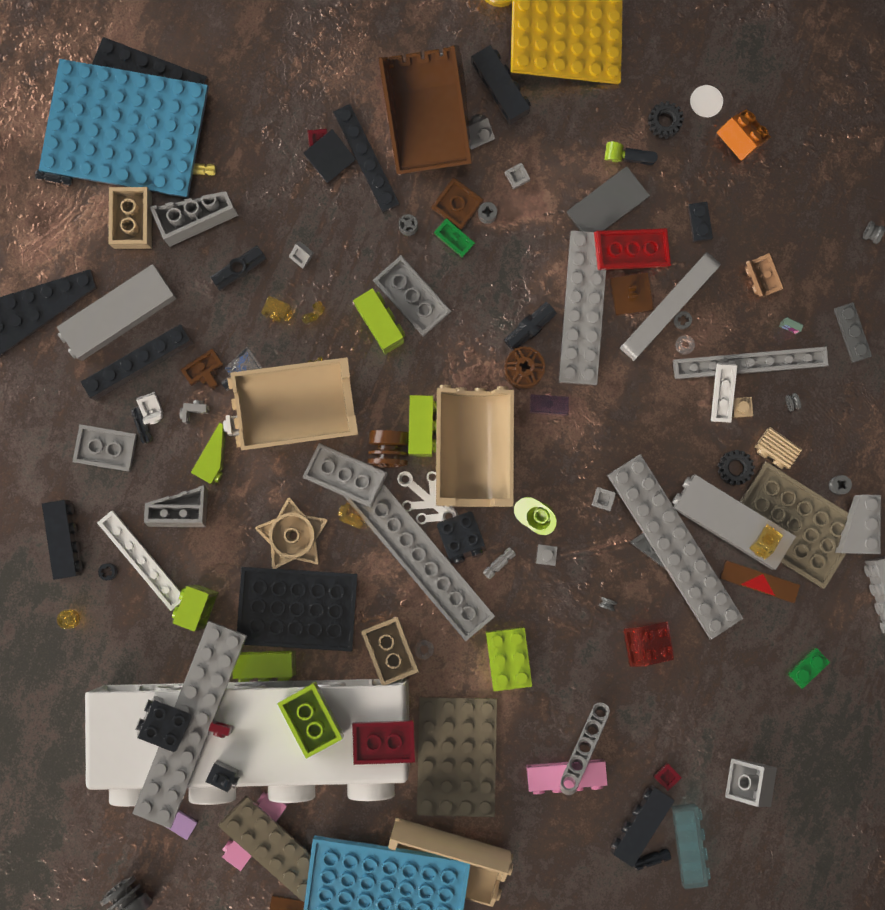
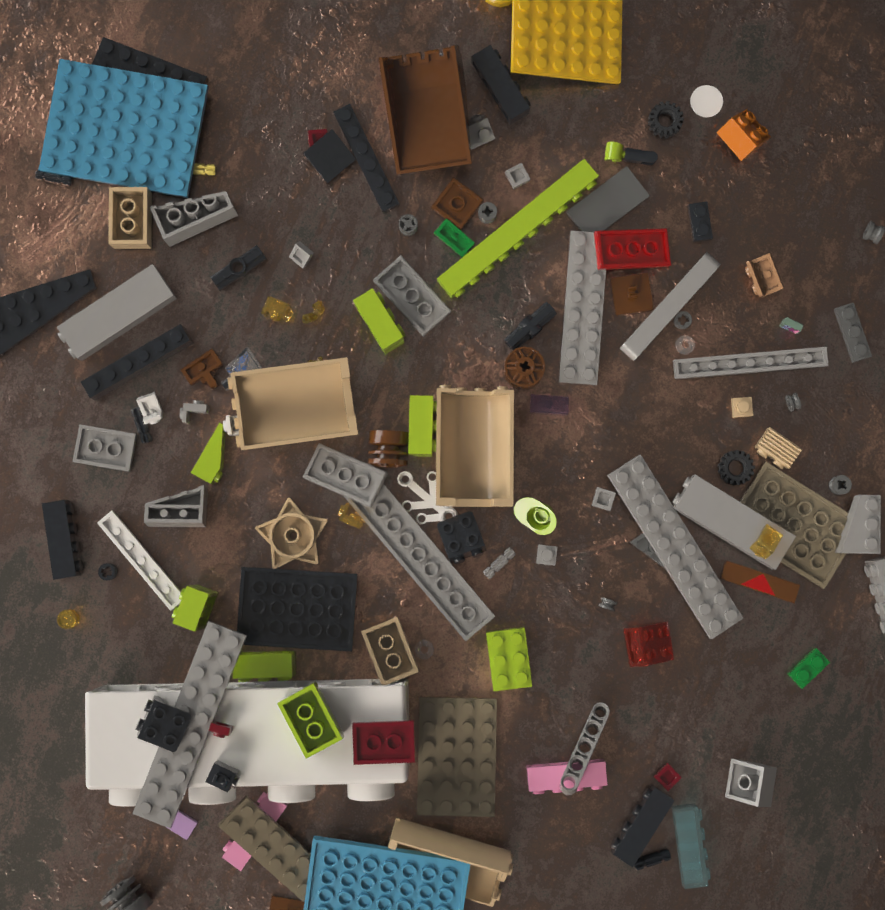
(517, 229): none -> lime brick
(723, 392): white plate -> none

